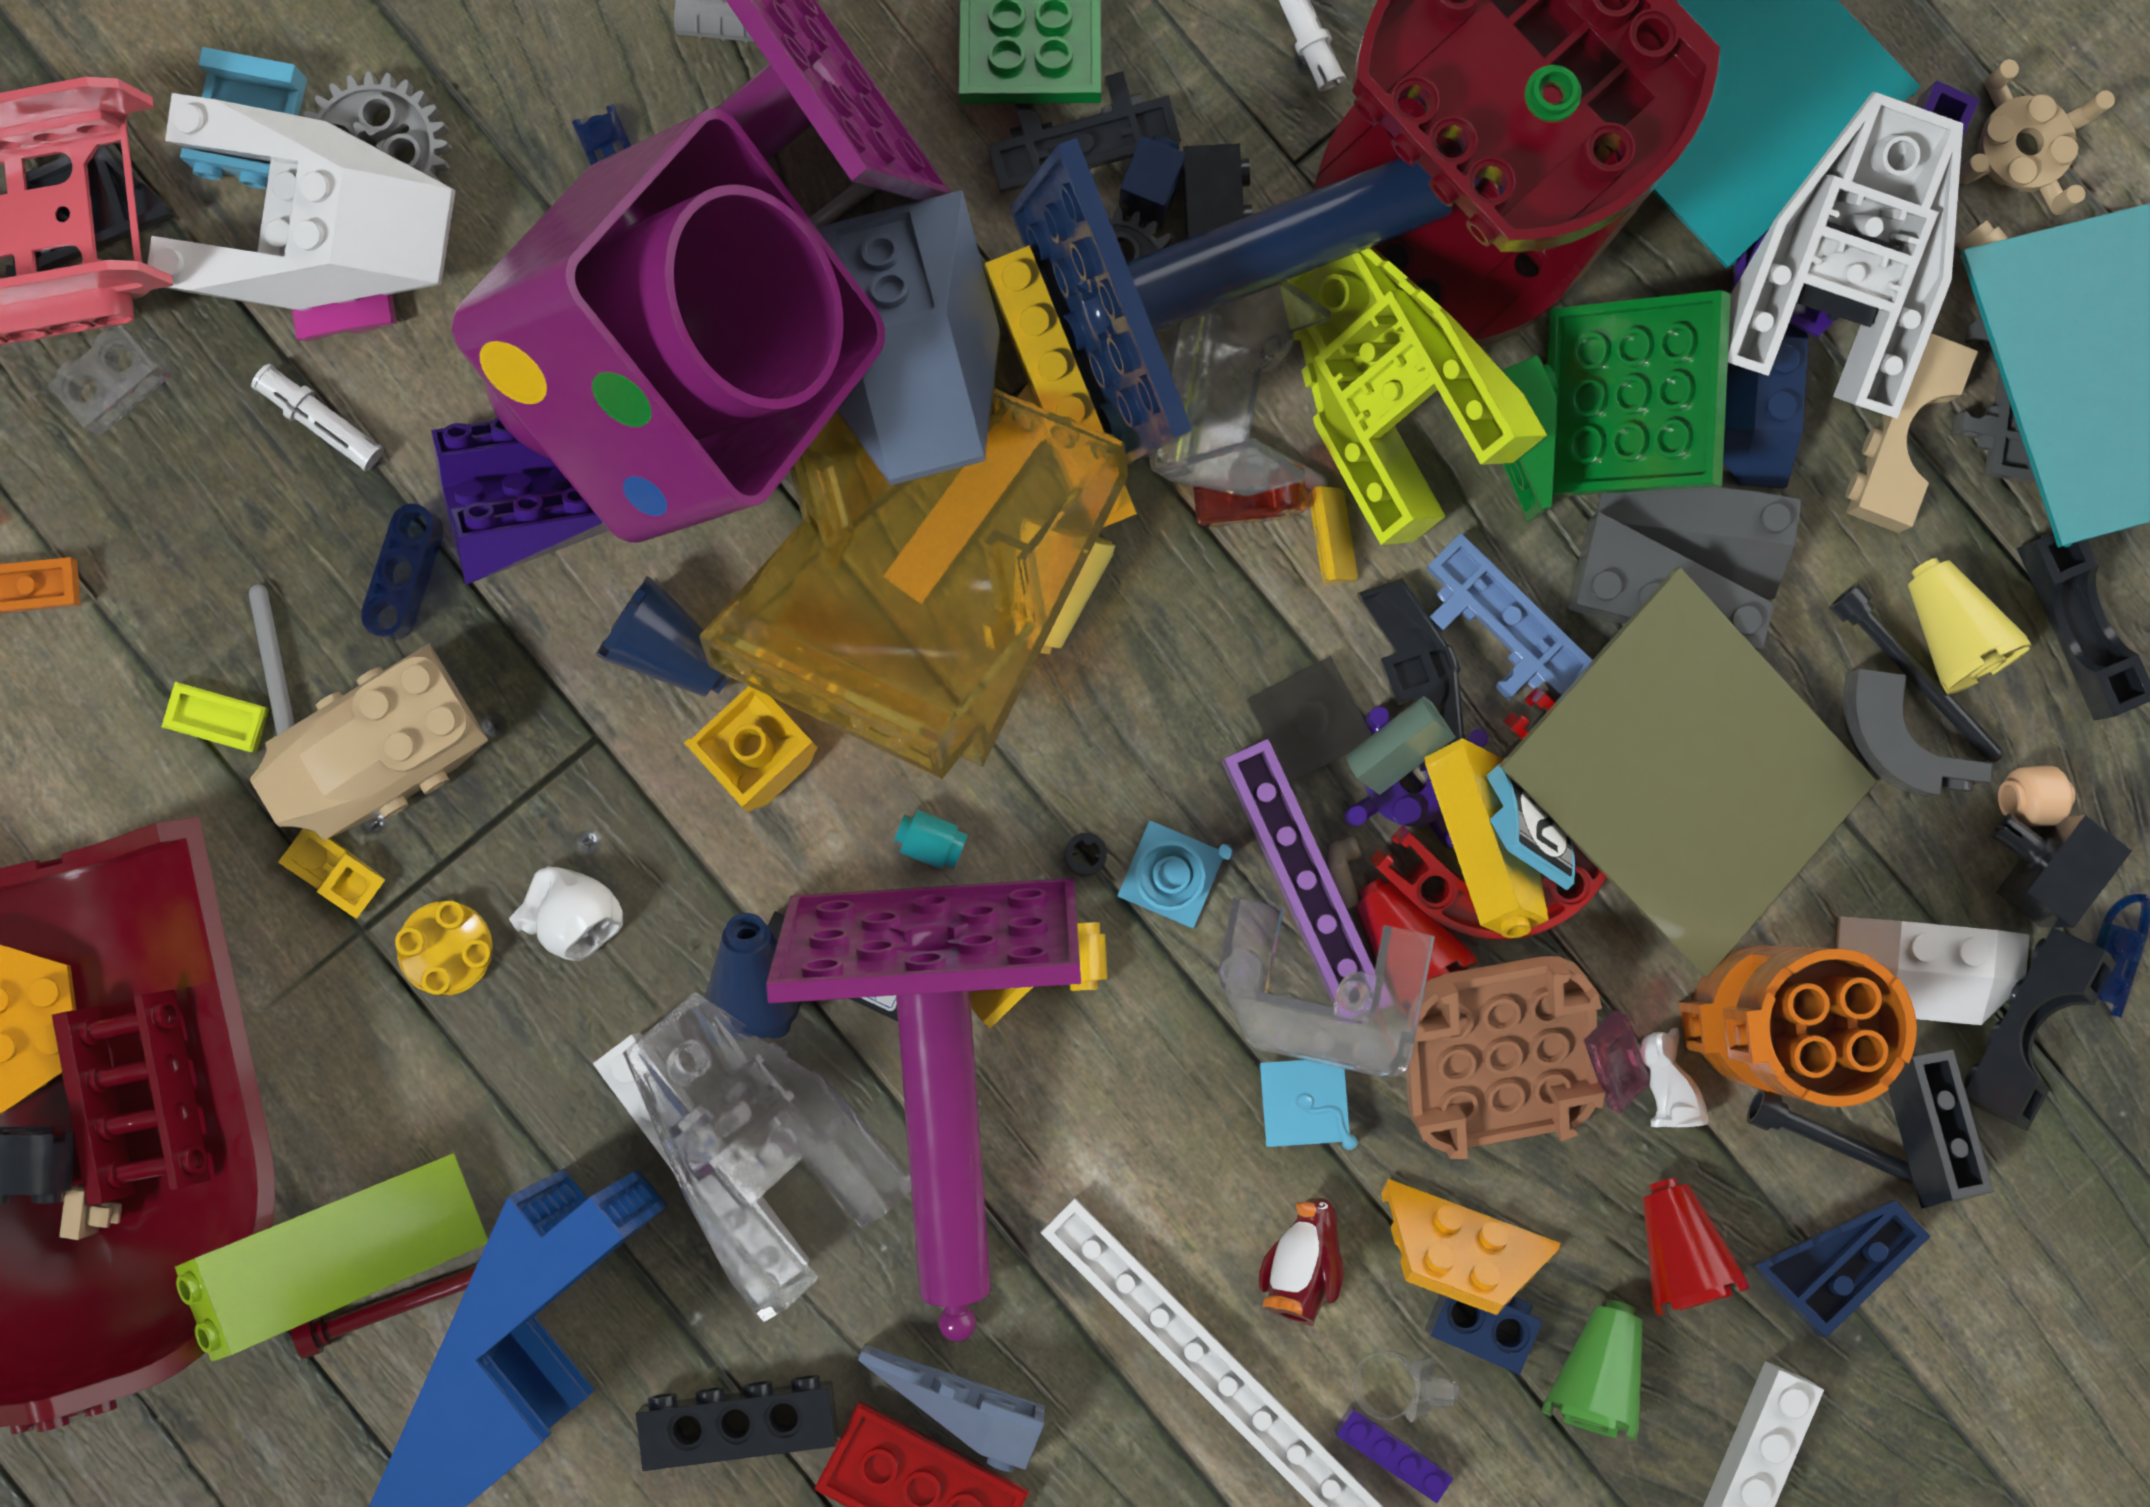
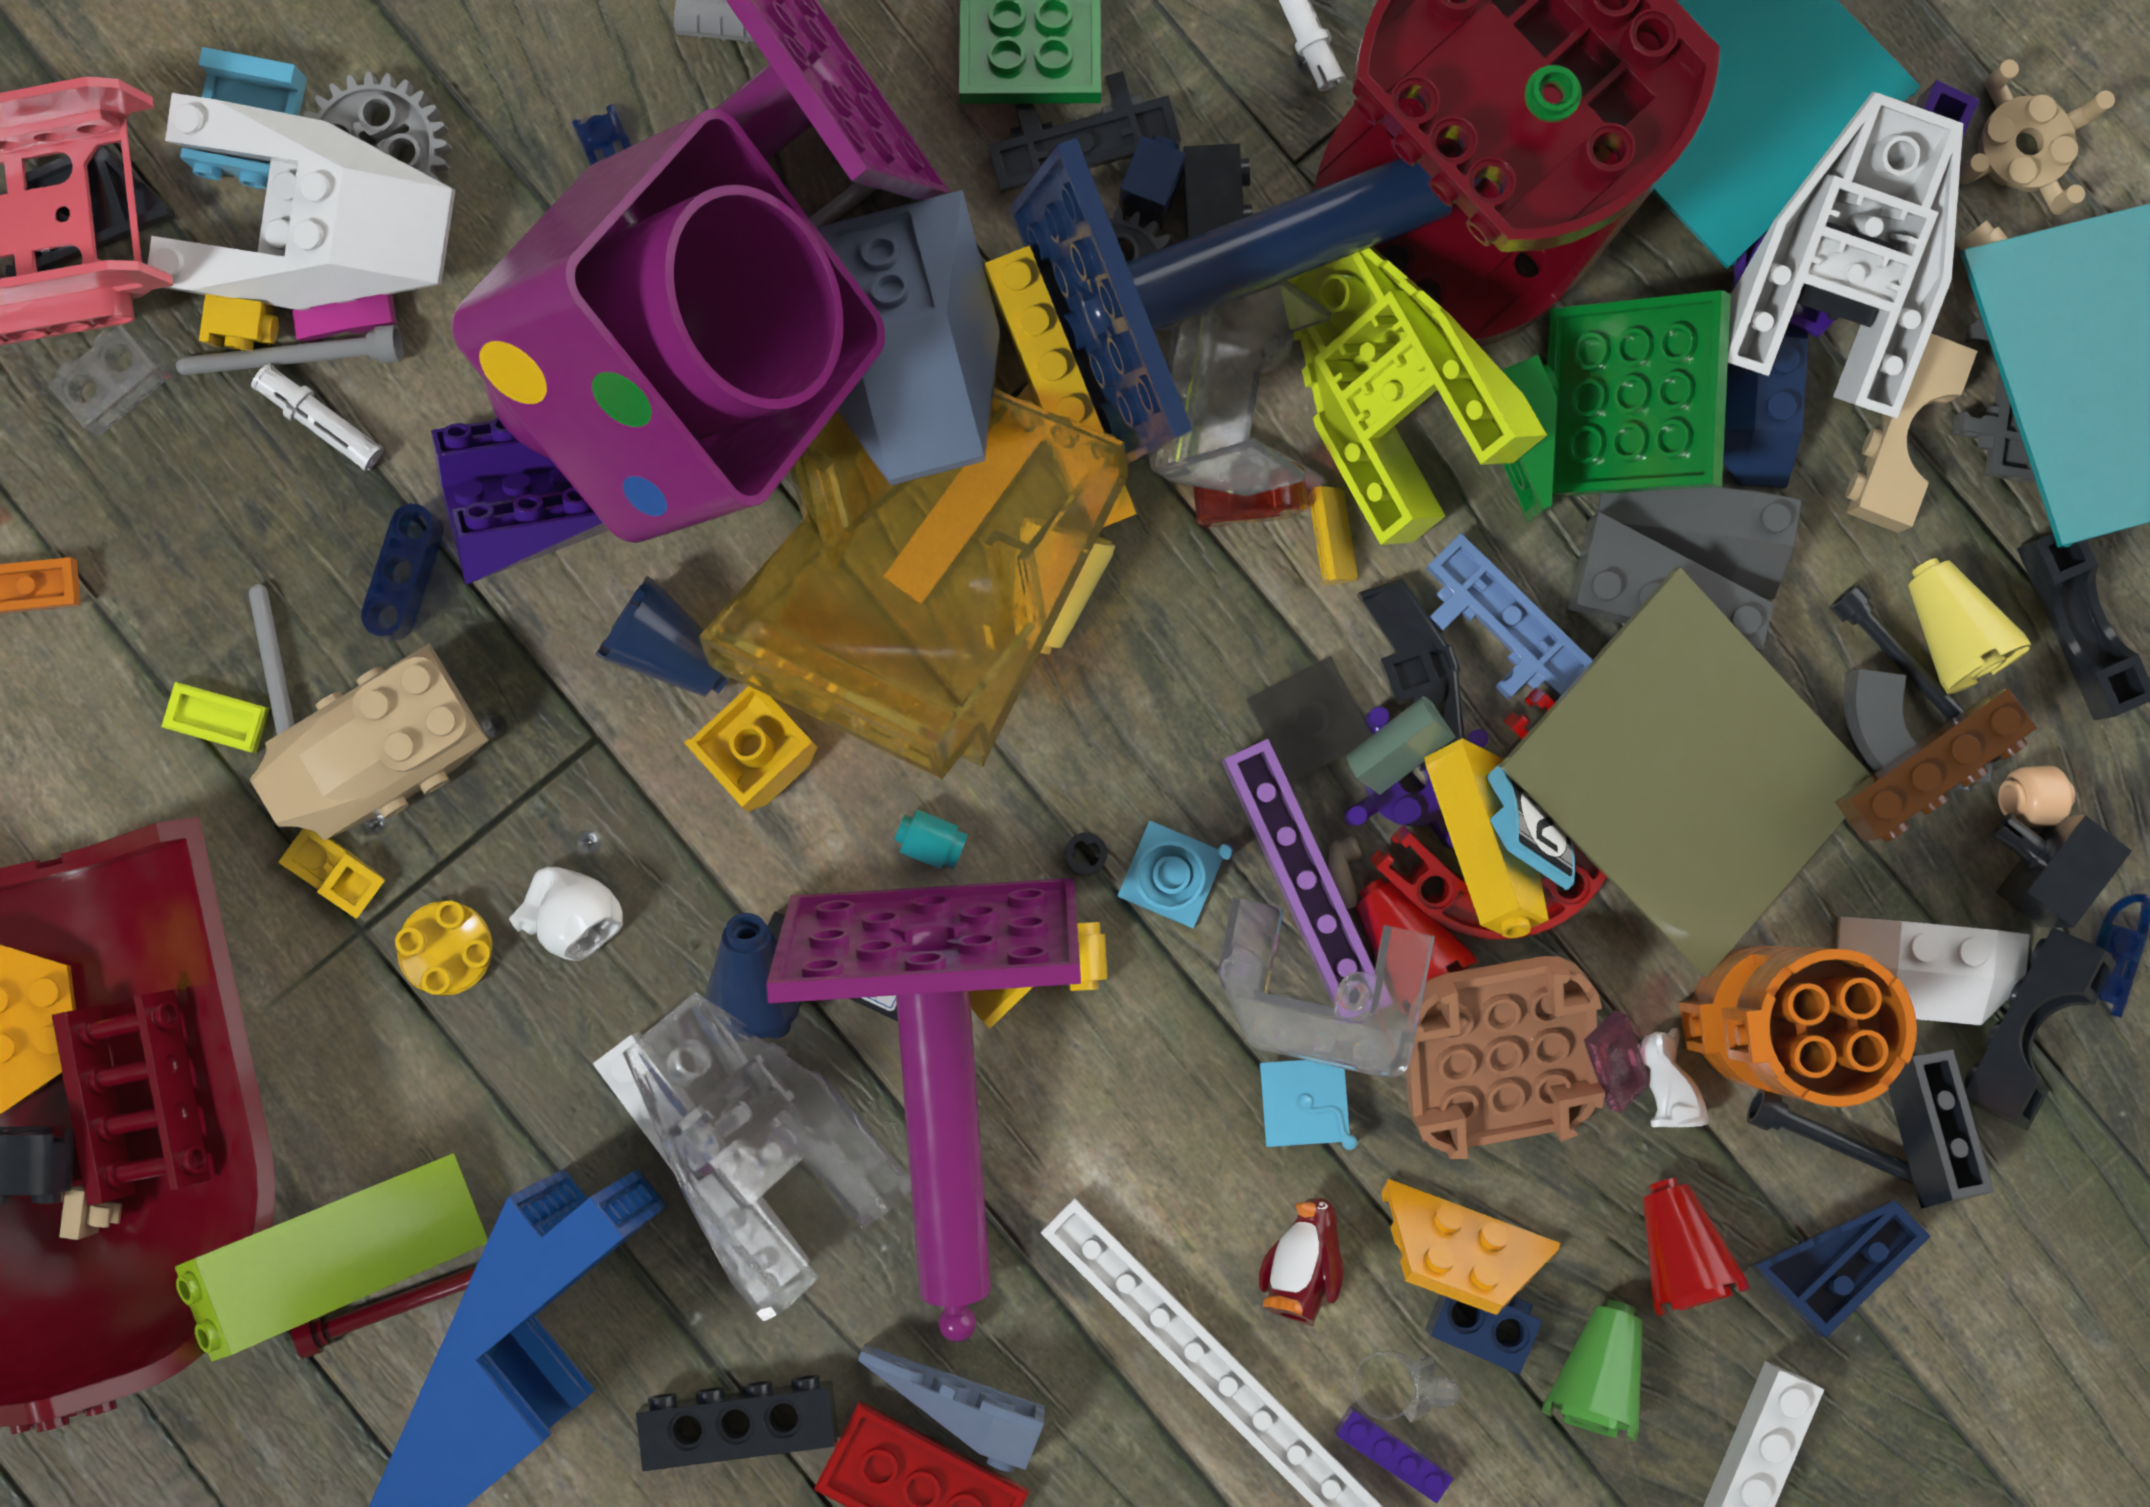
(238, 322): none -> yellow brick
(382, 344): none -> light grey piece
(1936, 765): none -> reddish brown brick

